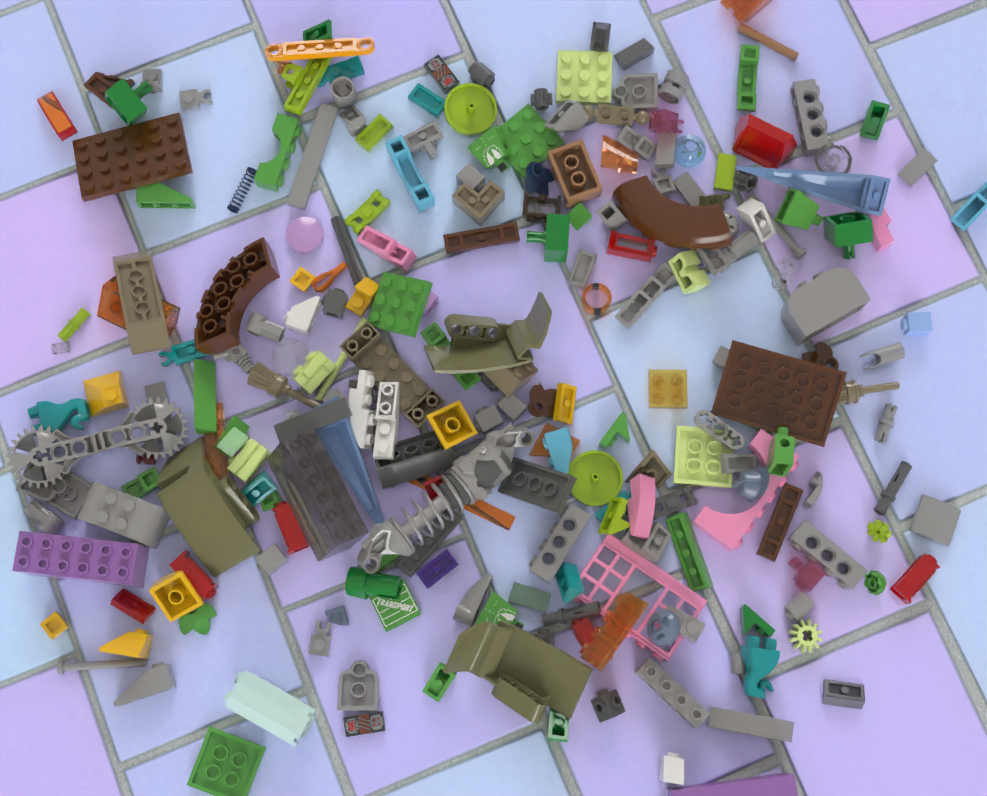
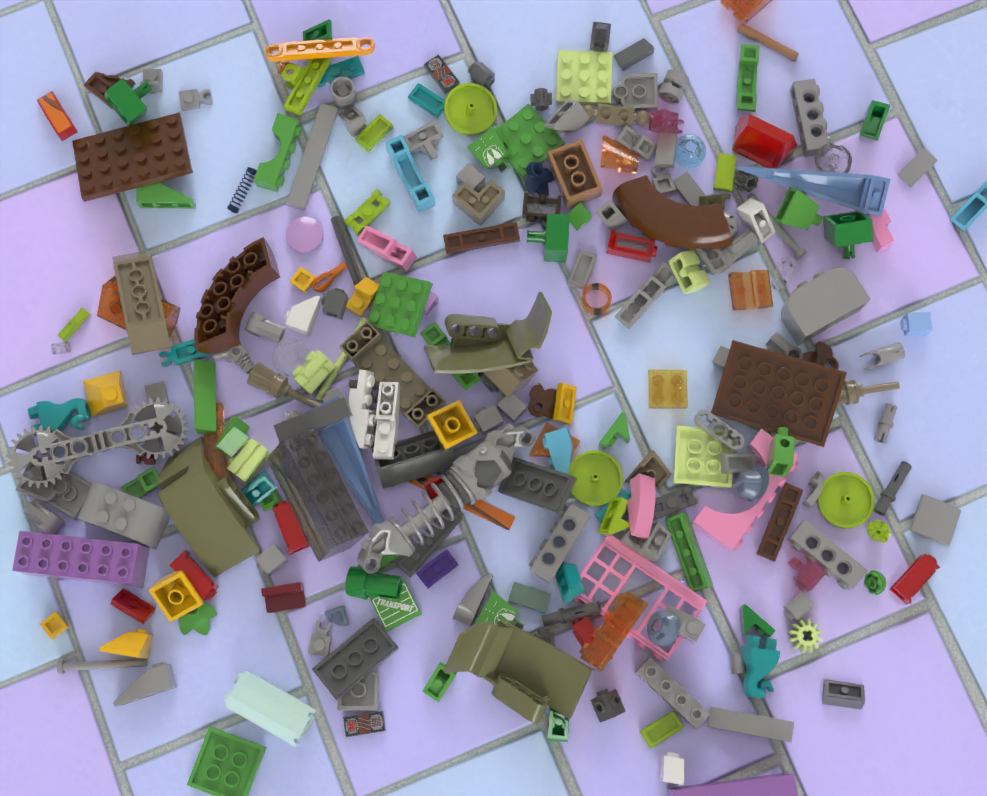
(284, 597): none -> dark red panel
(355, 658): none -> dark grey tile
(661, 729): none -> lime tile
(750, 290): none -> clear orange slope
(781, 345): none -> light grey piece
(846, 500): none -> lime piece

